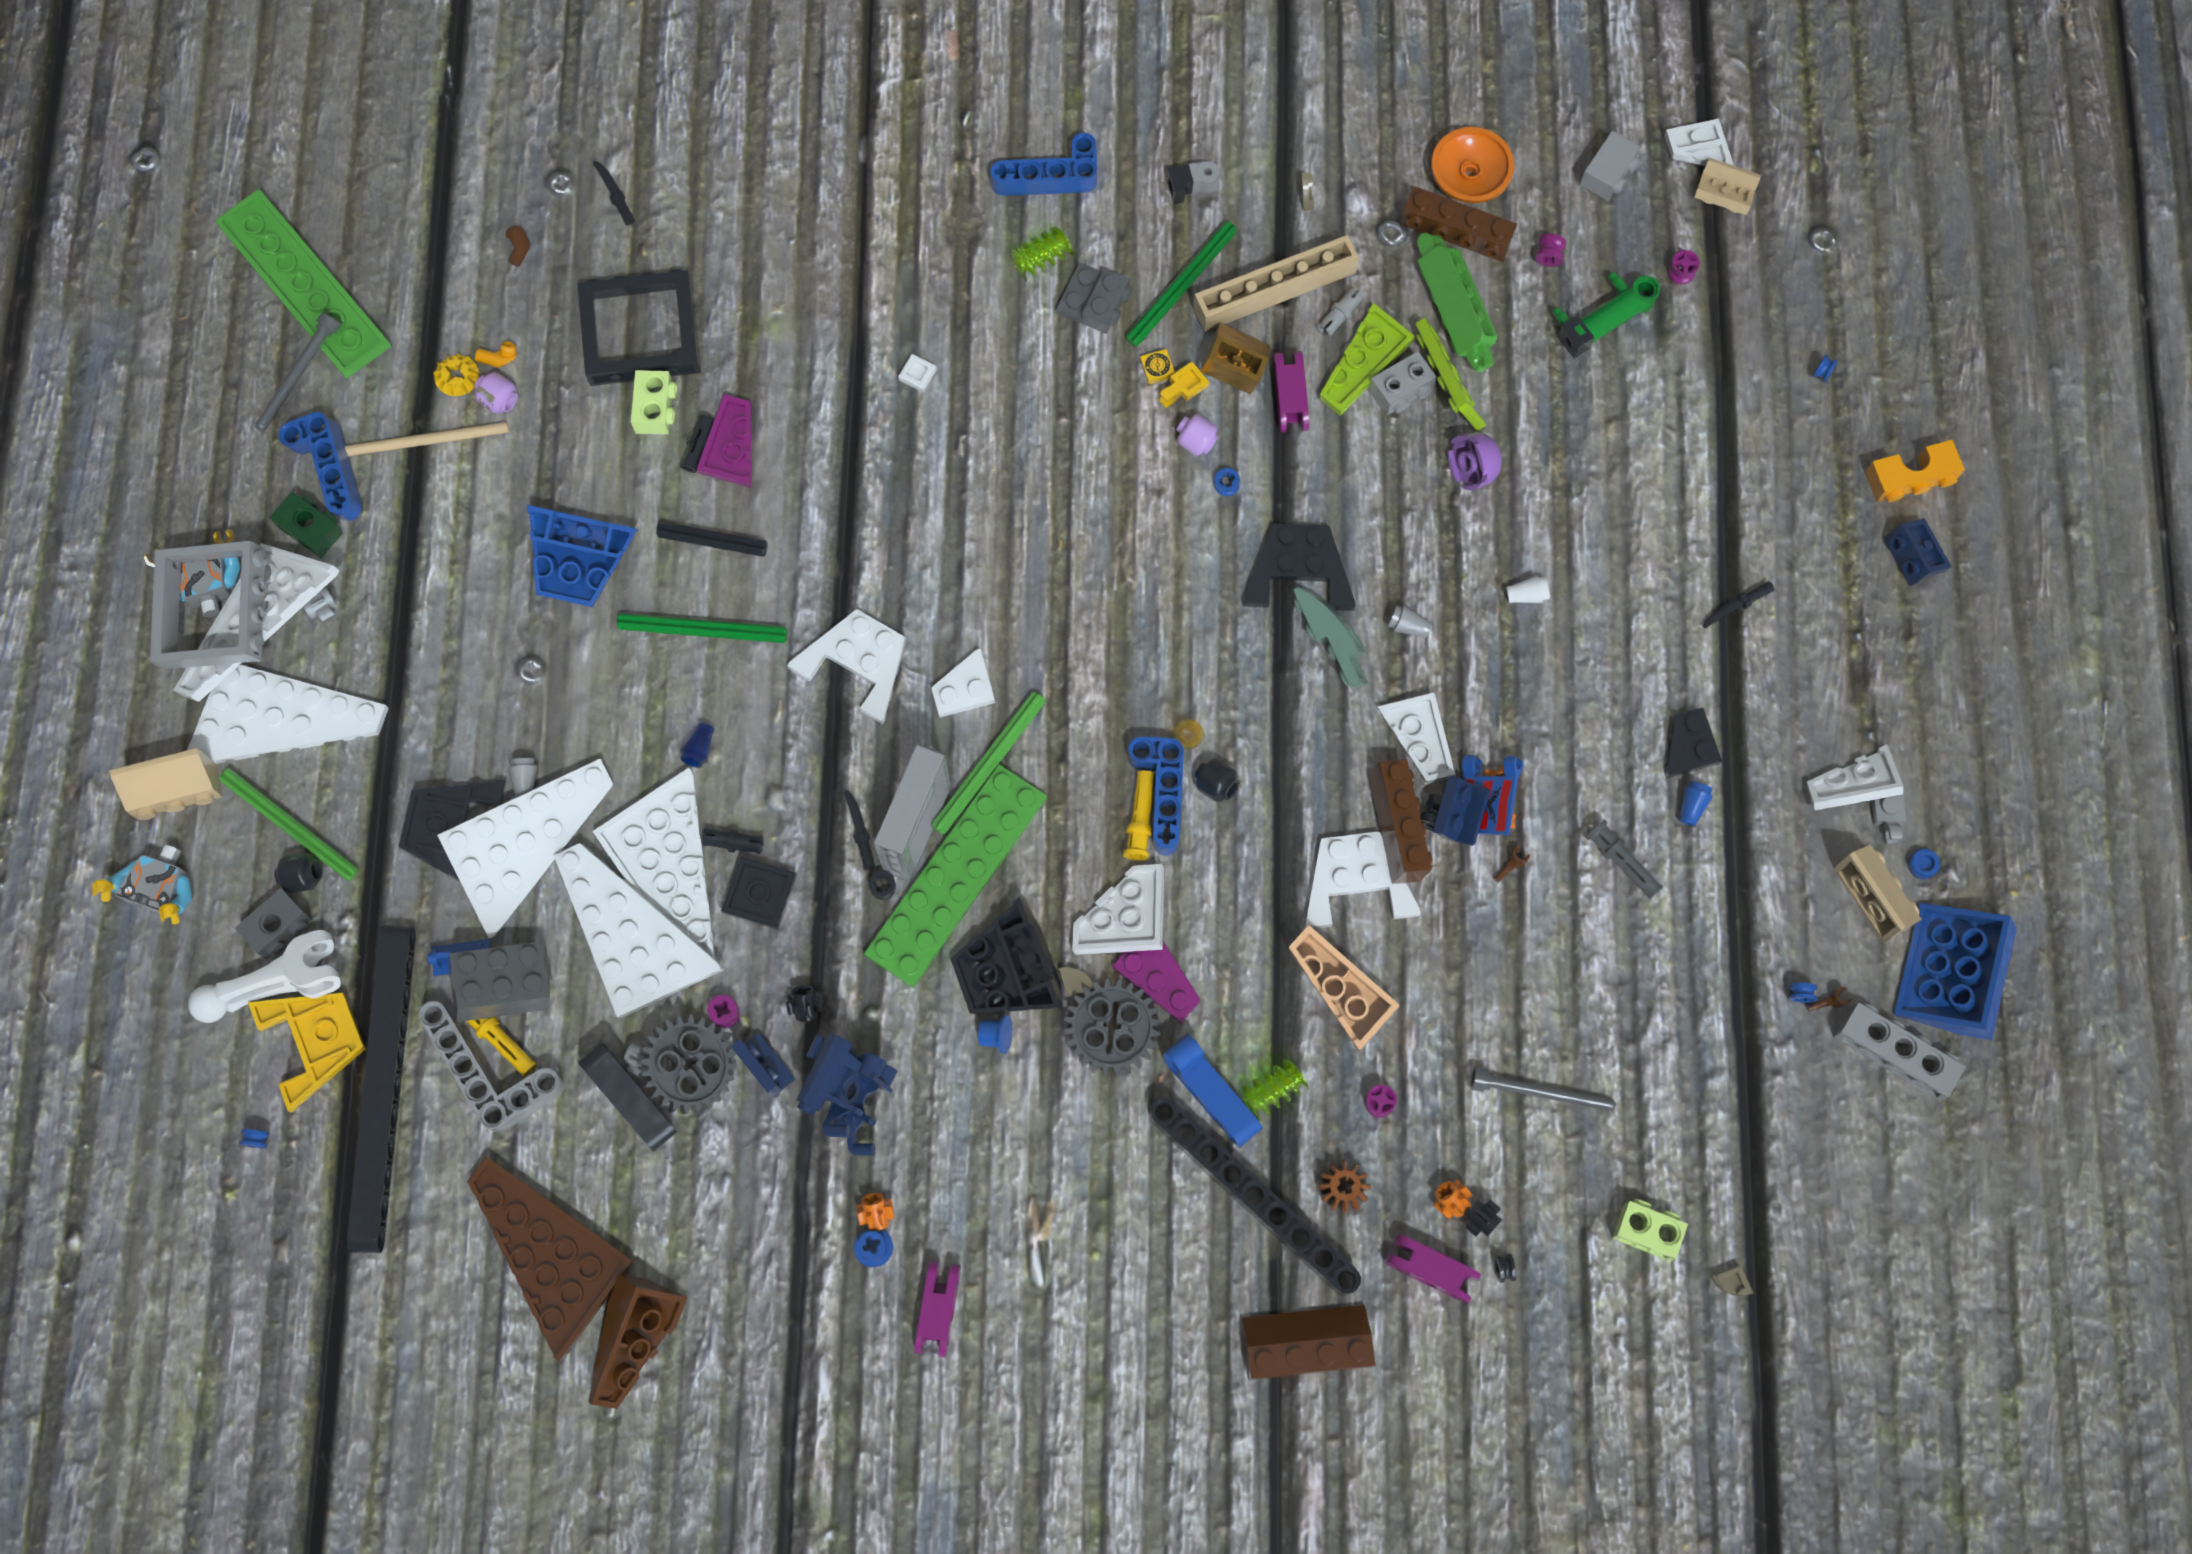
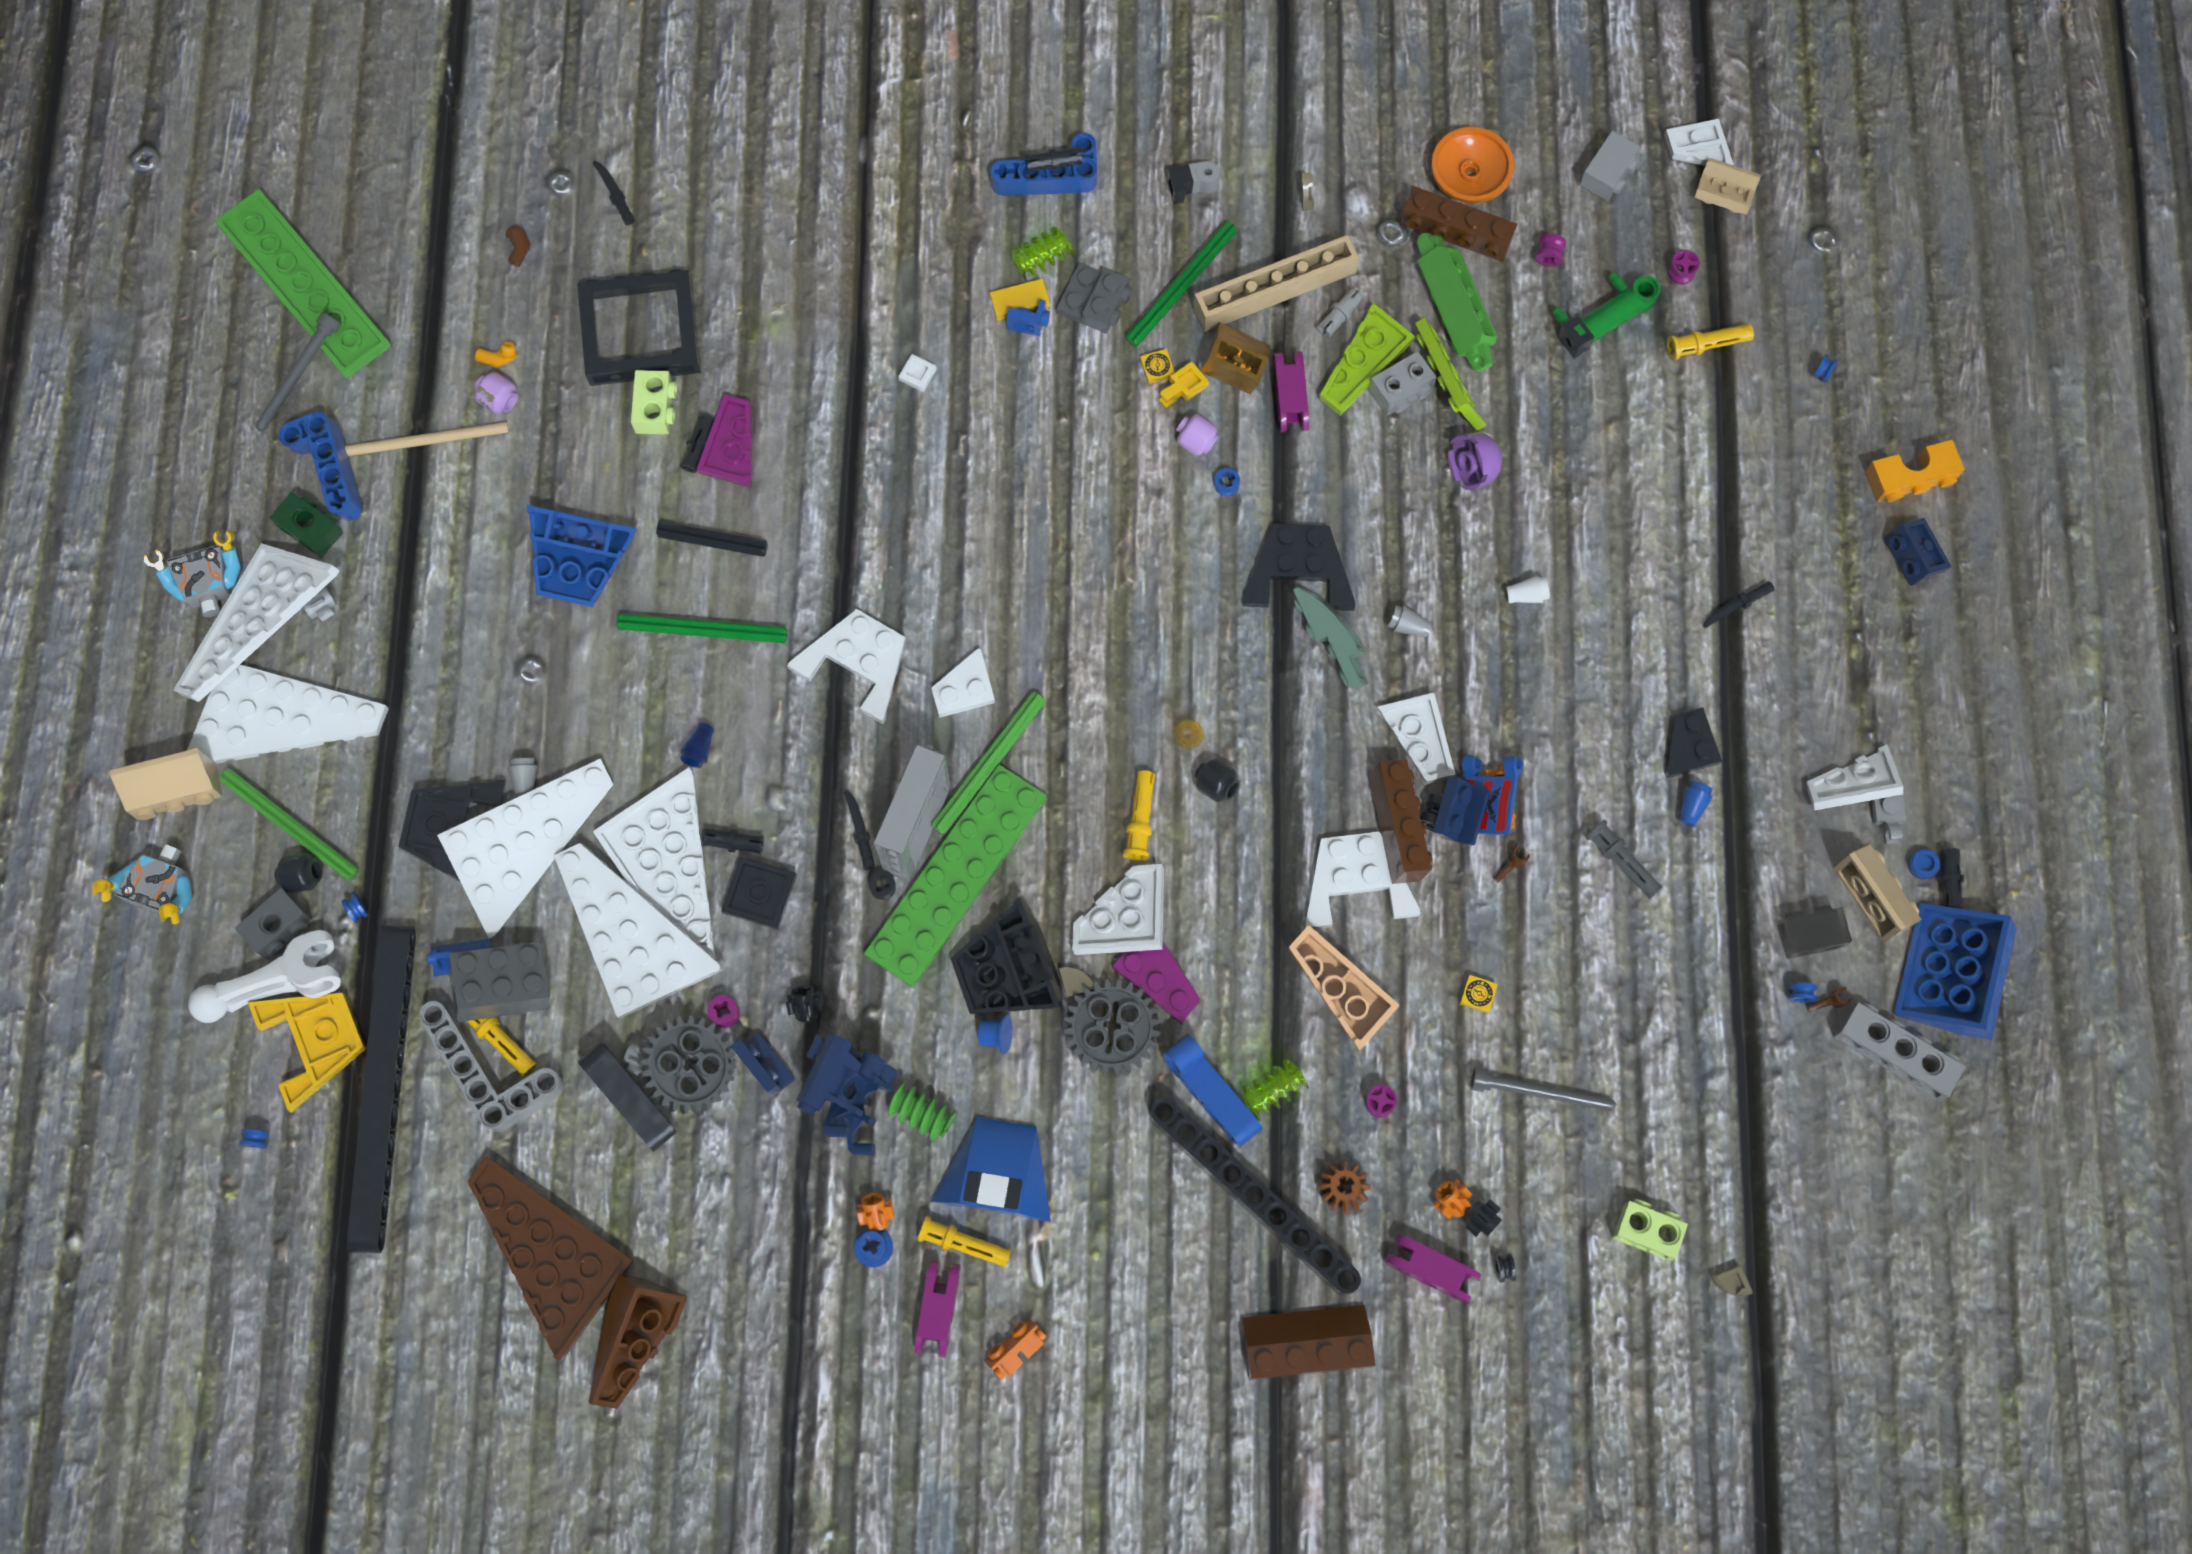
(166, 606): light grey window -> none
(355, 907): none -> blue bush
(456, 386): yellow gear -> none
(921, 1113): none -> bright green piece
(950, 1238): none -> yellow pin
(998, 1171): none -> blue wedge
(1005, 1354): none -> orange hinge
(1019, 296): none -> yellow tile
(1026, 321): none -> blue bracket
(1053, 159): none -> black pin
(1163, 796): blue beam -> none
(1478, 994): none -> yellow tile
(1698, 342): none -> yellow pin
(1814, 932): none -> clear smoke brick
(1951, 878): none -> black pin

